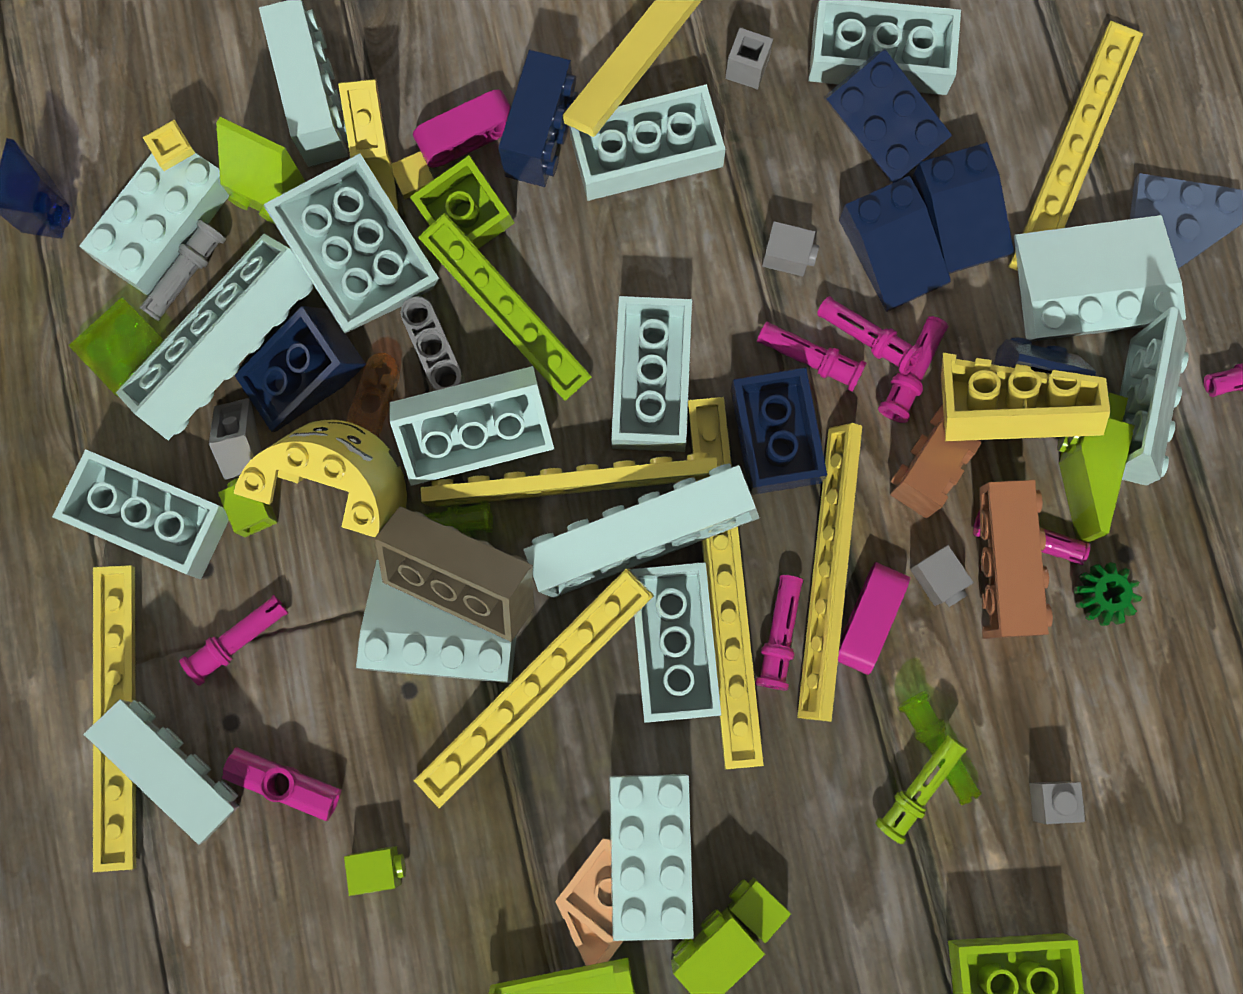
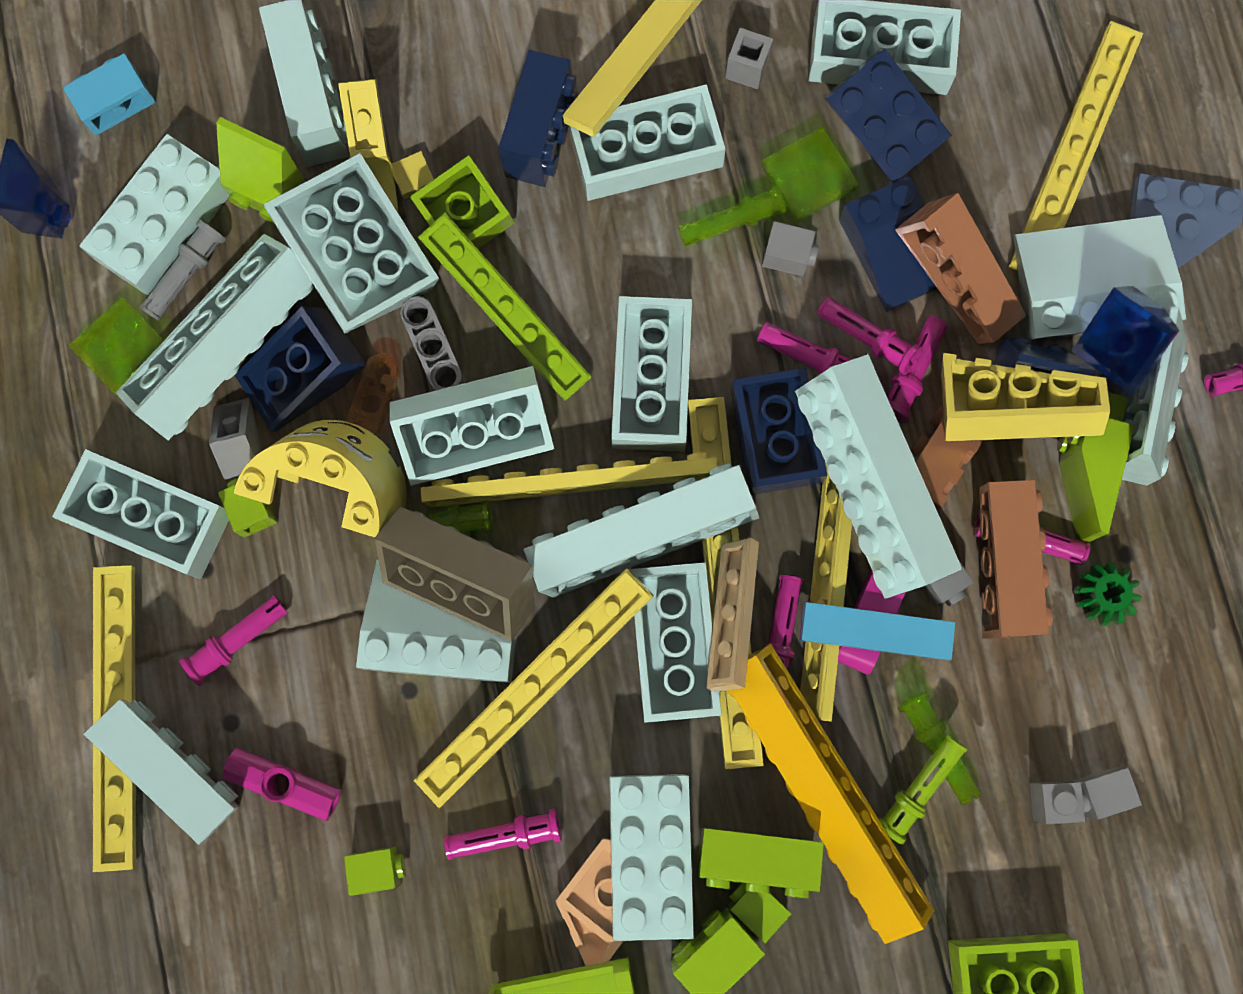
(109, 94): none -> medium azure brick
(169, 145): light yellow tile -> none
(463, 128): dark pink beam -> none
(527, 830): none -> dark pink pin
(733, 615): none -> tan tile
(747, 211): none -> clear neon green pin
(760, 862): none -> lime slope
(809, 174): none -> clear neon green plate
(831, 799): none -> yellow brick
(877, 477): none -> light aqua brick
(877, 631): none -> medium azure tile
(962, 267): none -> nougat wedge
(965, 206): dark blue slope -> none
(1108, 793): none -> light grey brick
(1126, 337): none -> clear blue slope

